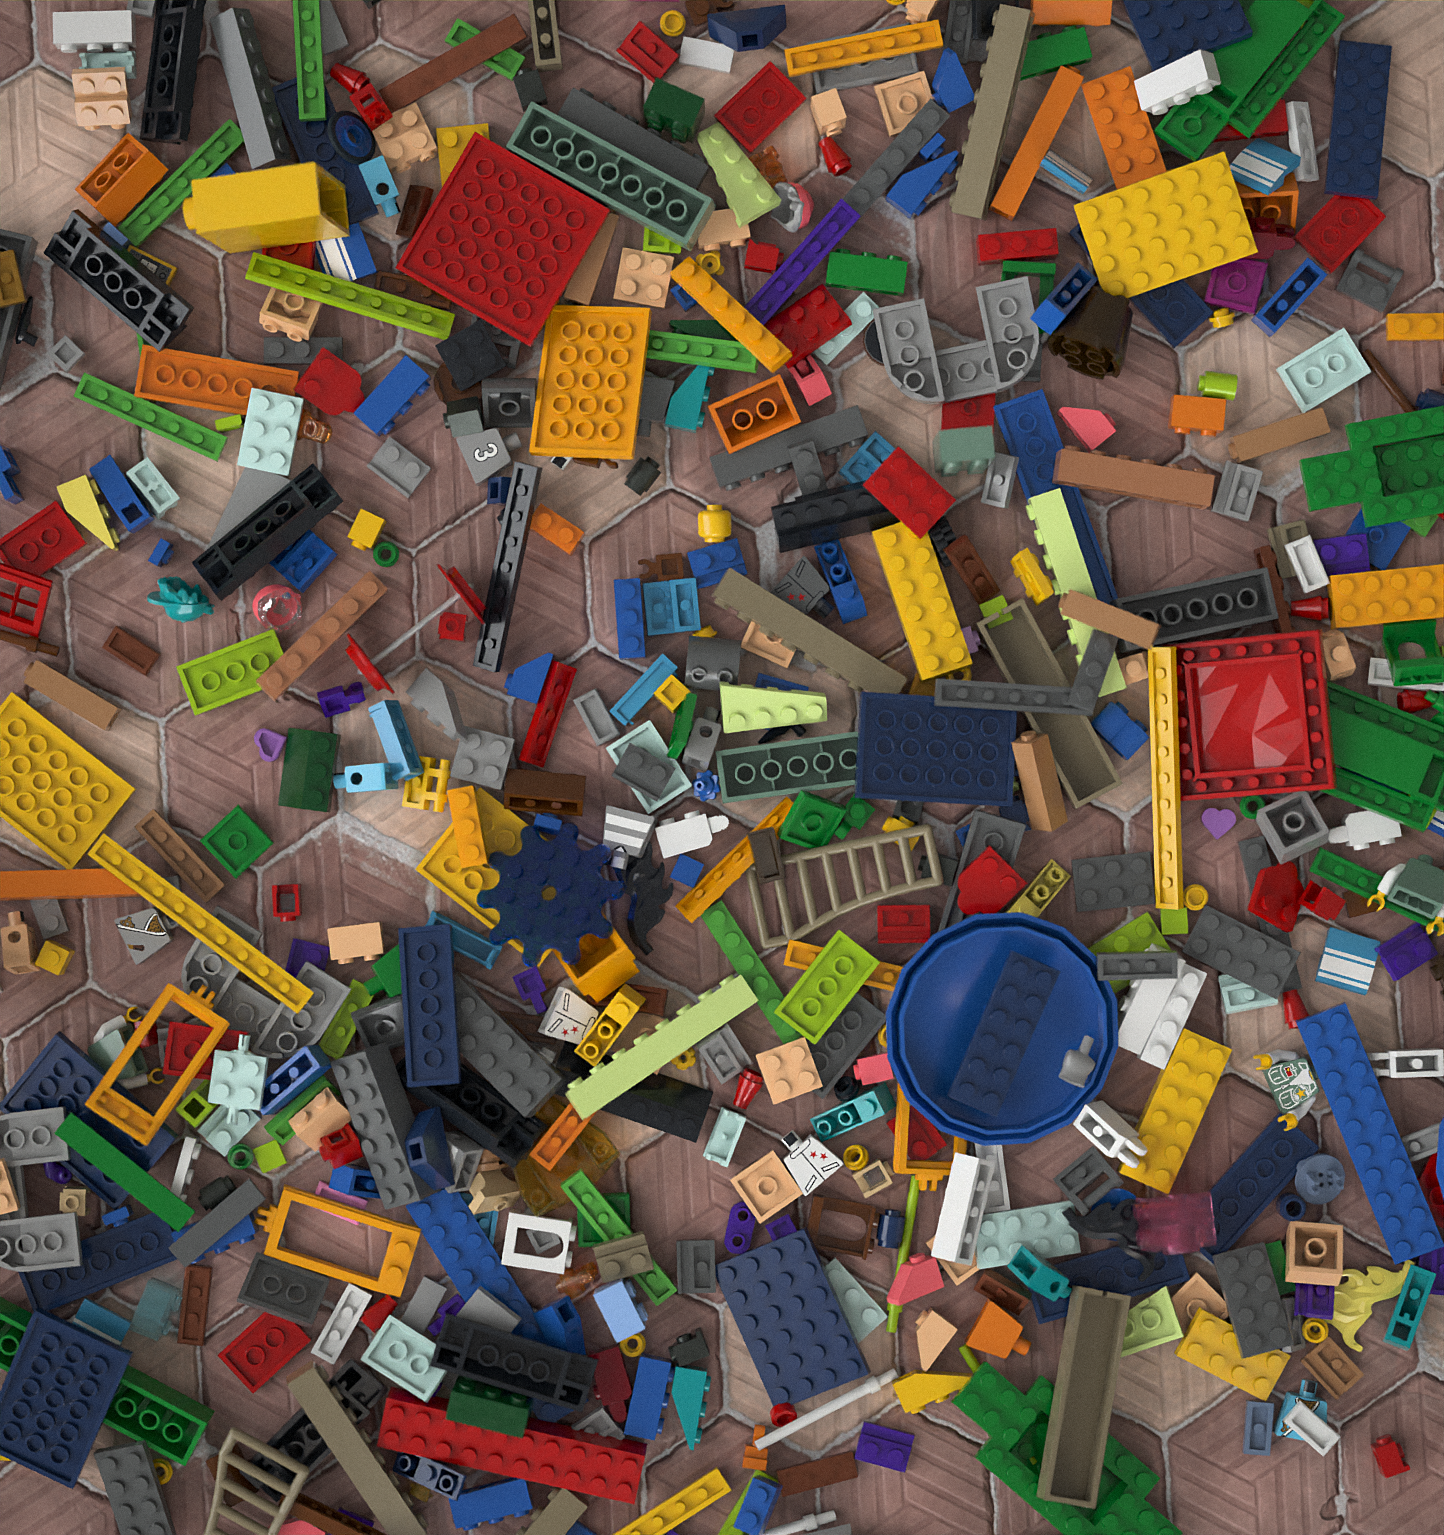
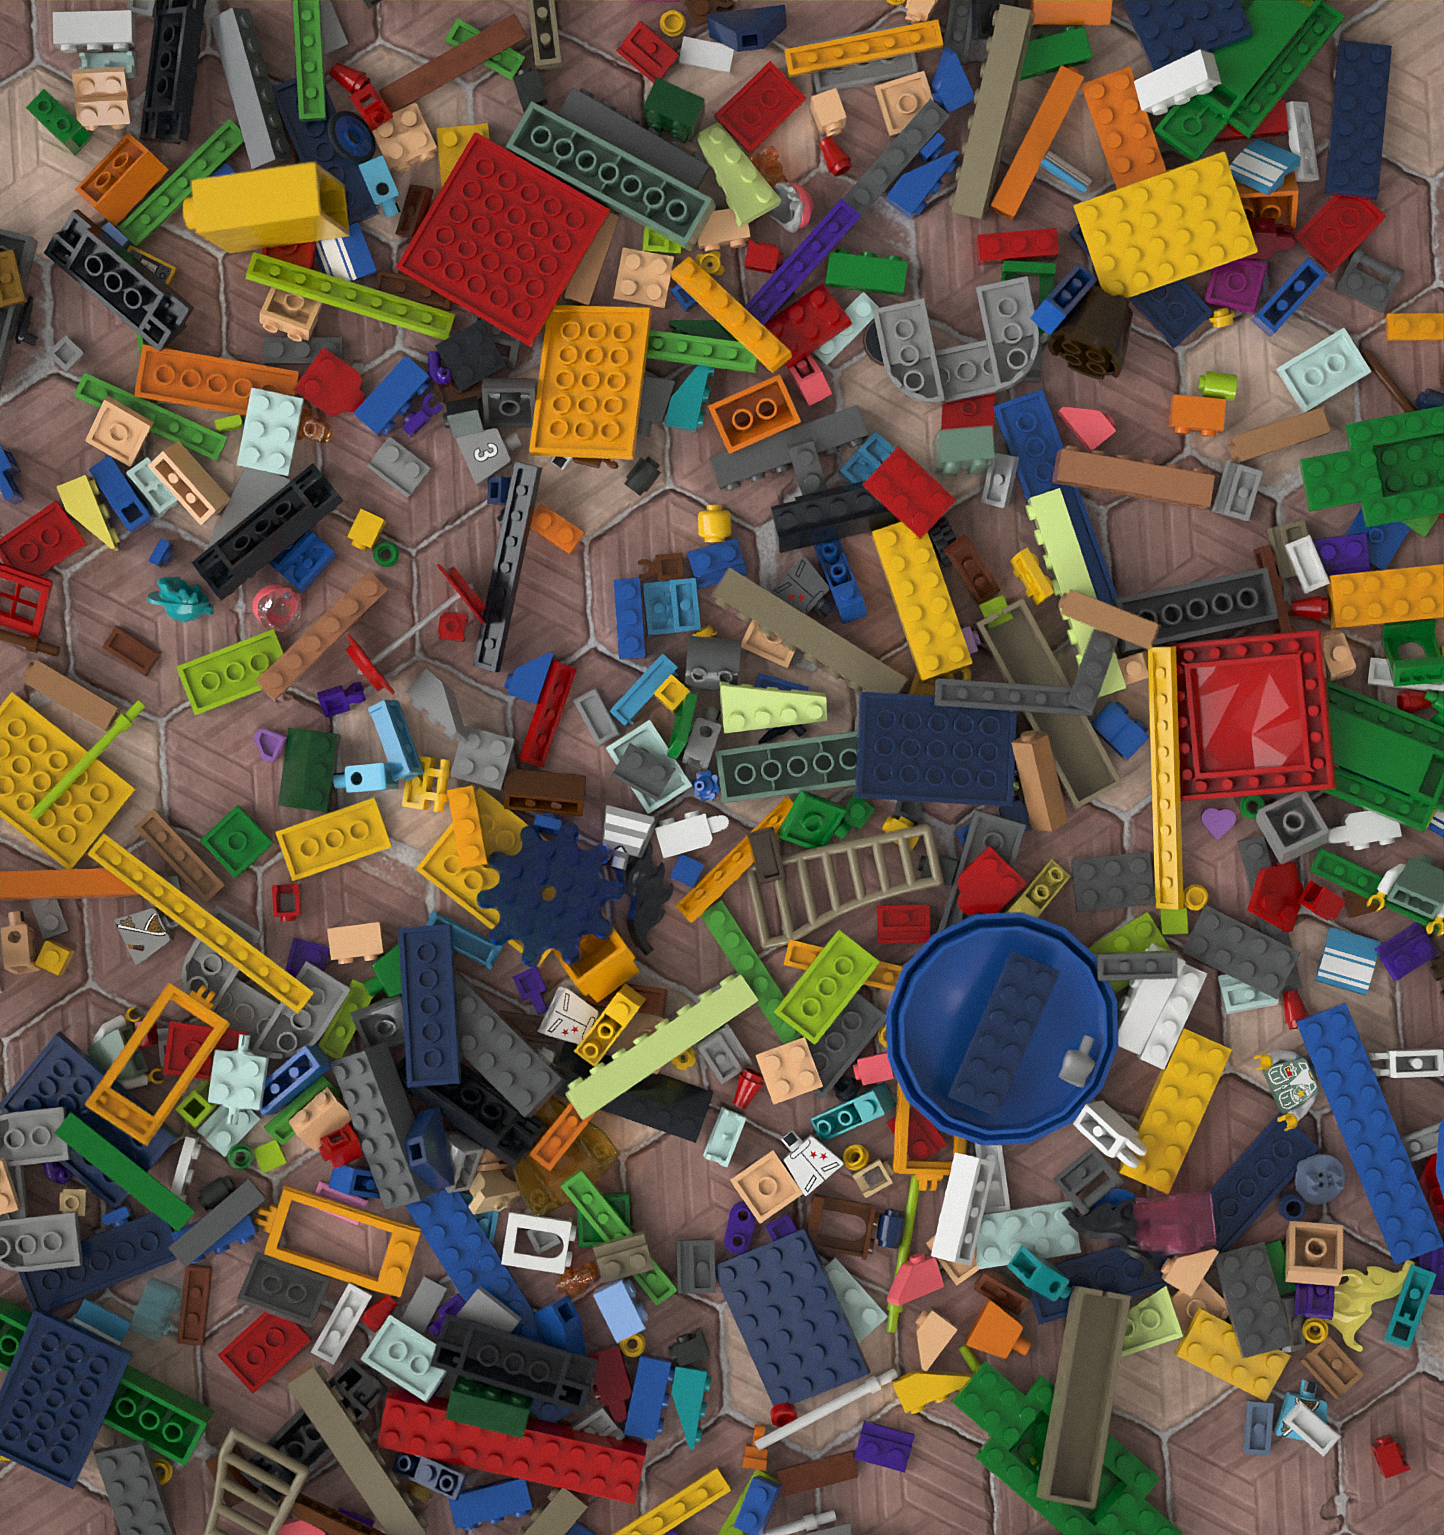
(59, 122): none -> green panel
(119, 431): none -> light nougat plate
(122, 723): none -> lime bar
(189, 483): none -> light nougat brick
(333, 839): none -> yellow plate
(416, 421): none -> dark purple plate
(436, 371): none -> dark purple arm
(1188, 1269): none -> light nougat slope

